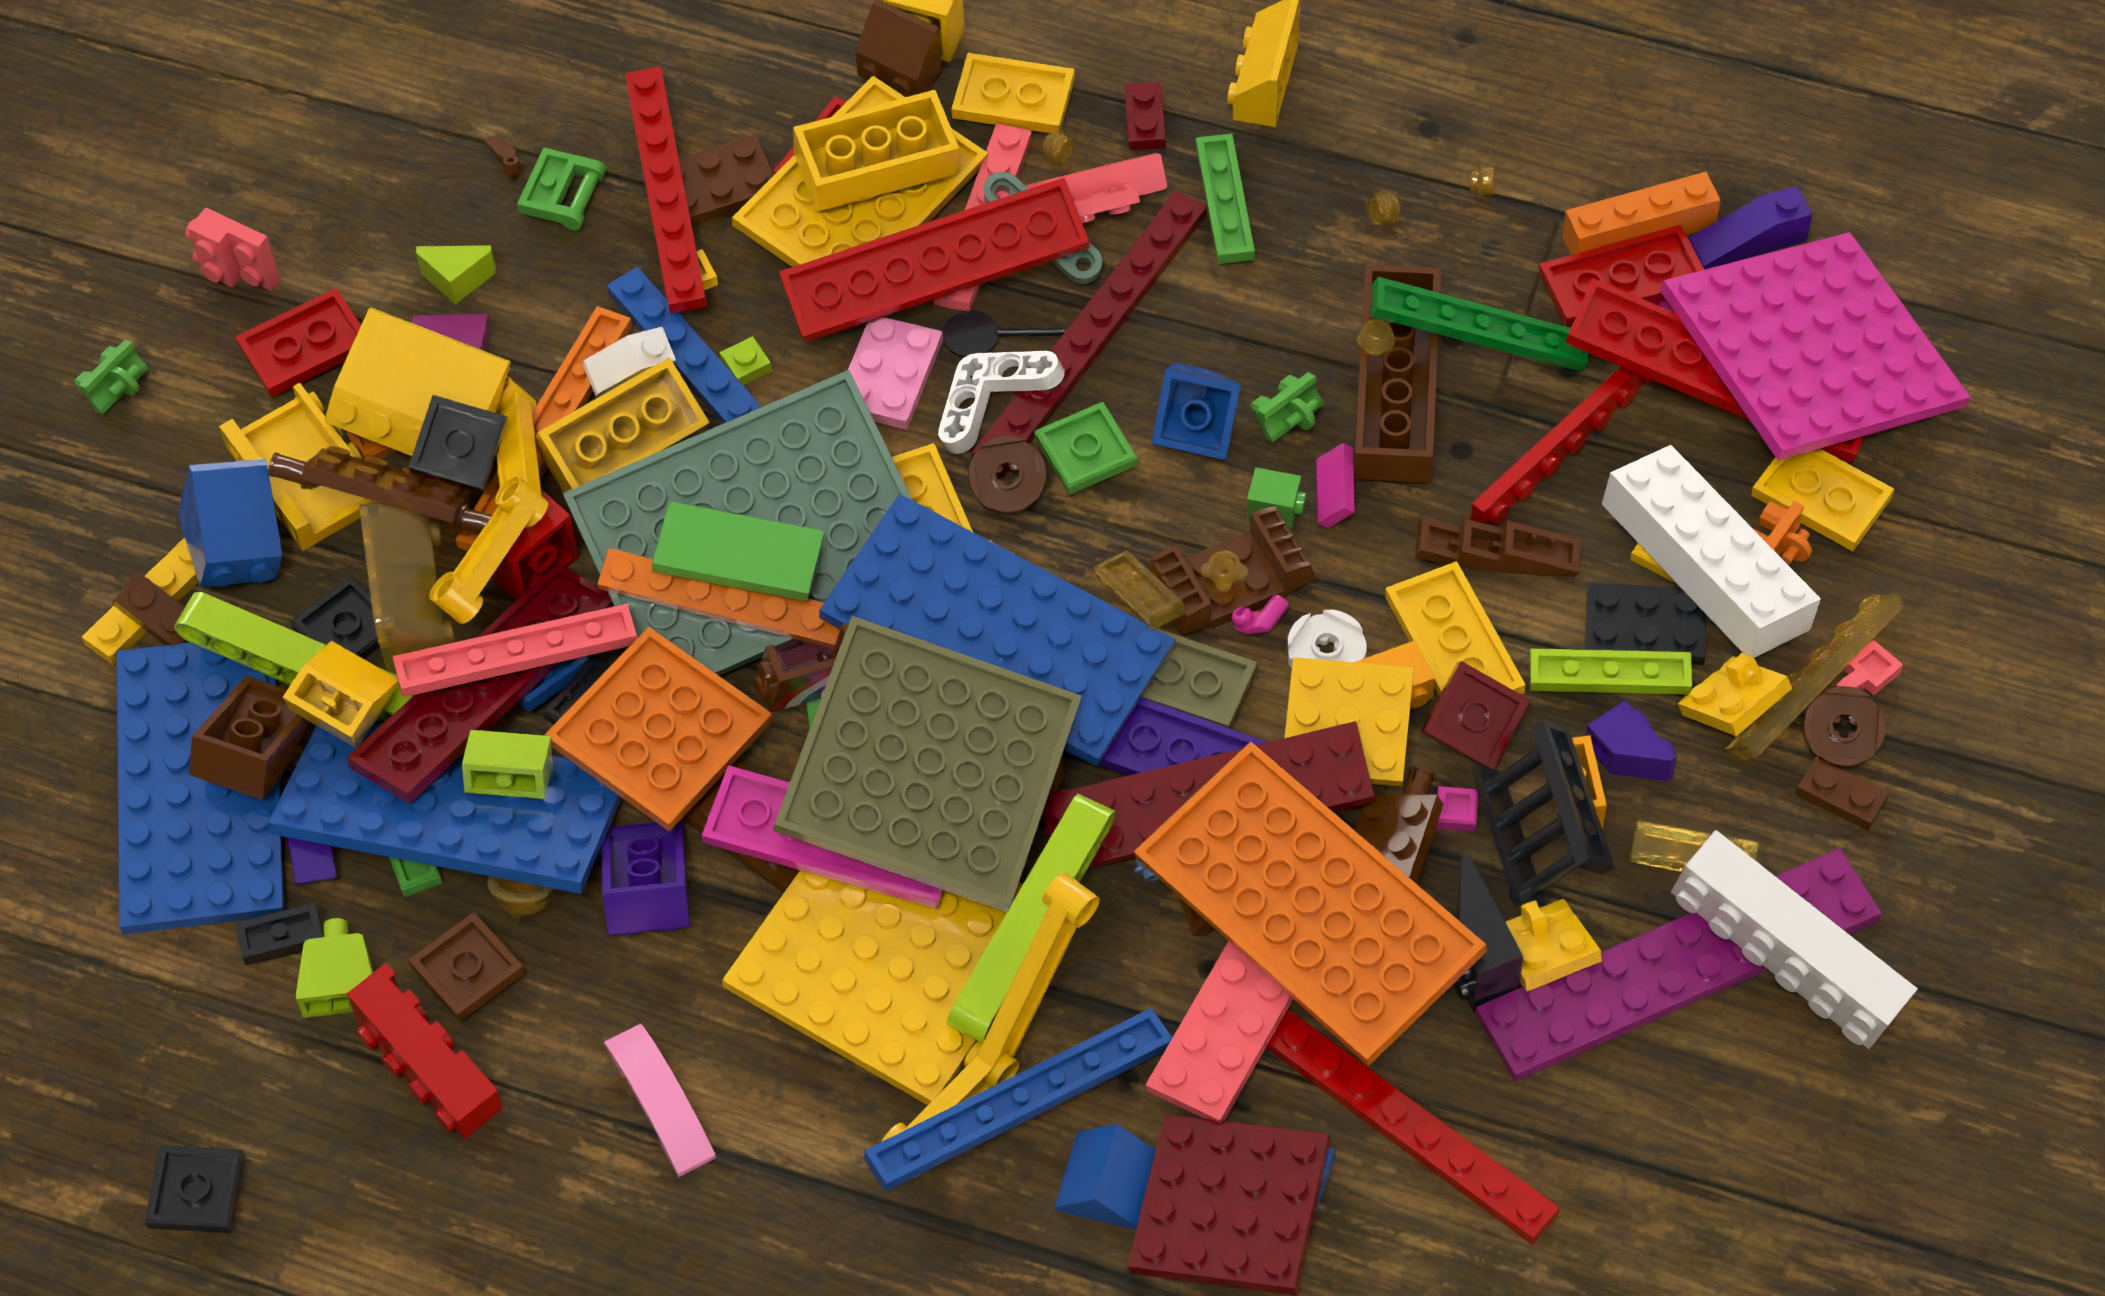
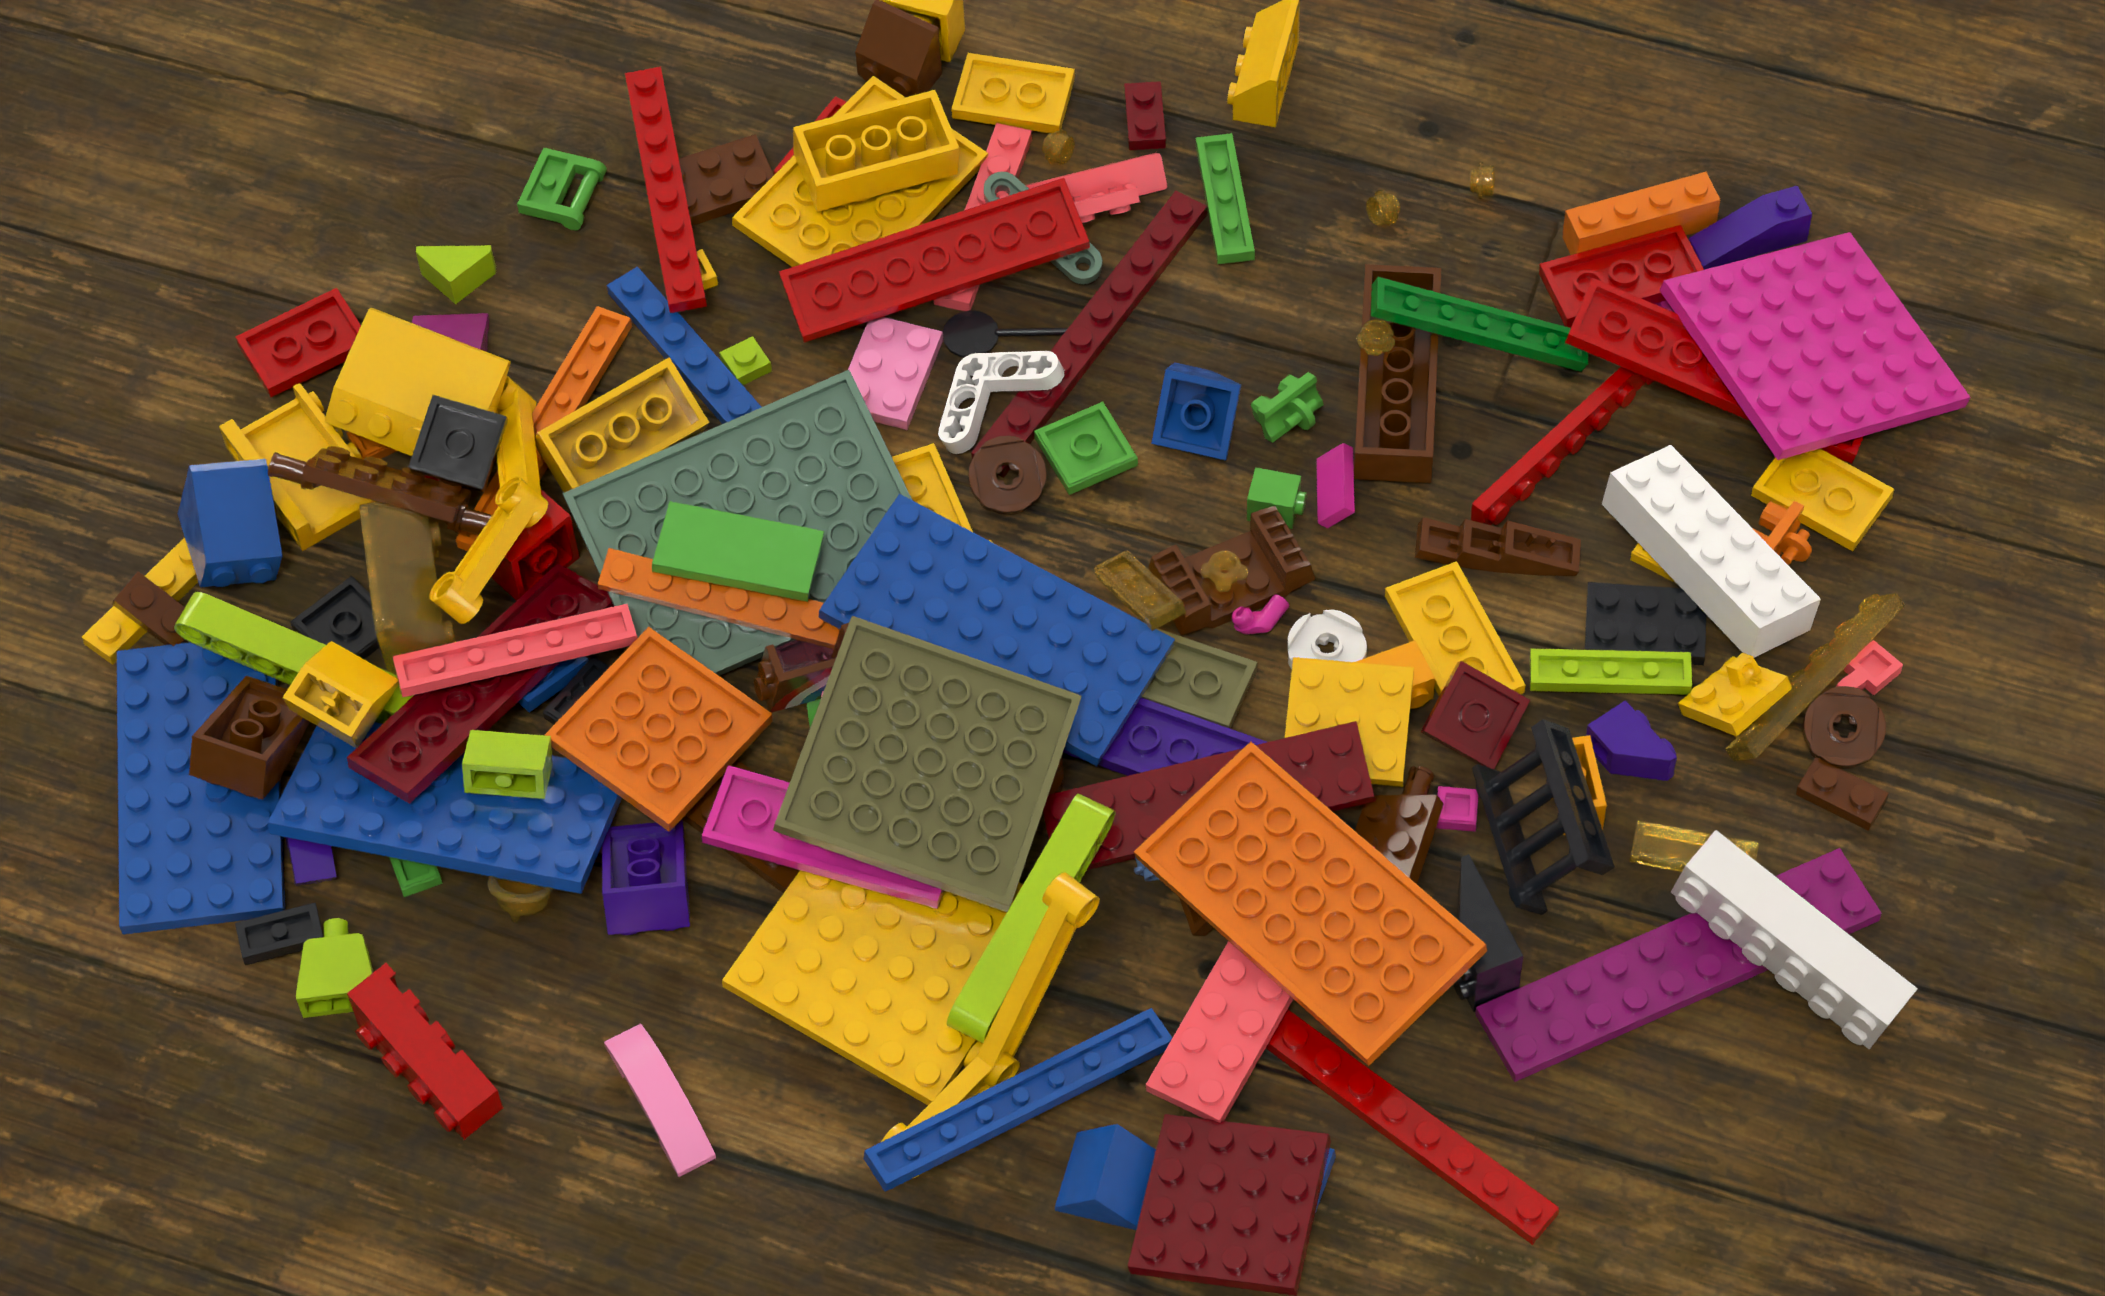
(113, 377): bright green hips -> none
(195, 1189): black plate -> none
(231, 251): coral plate -> none
(466, 966): reddish brown plate -> none
(506, 153): reddish brown piece -> none
(627, 359): white slope -> none
(1551, 943): yellow hinge -> none

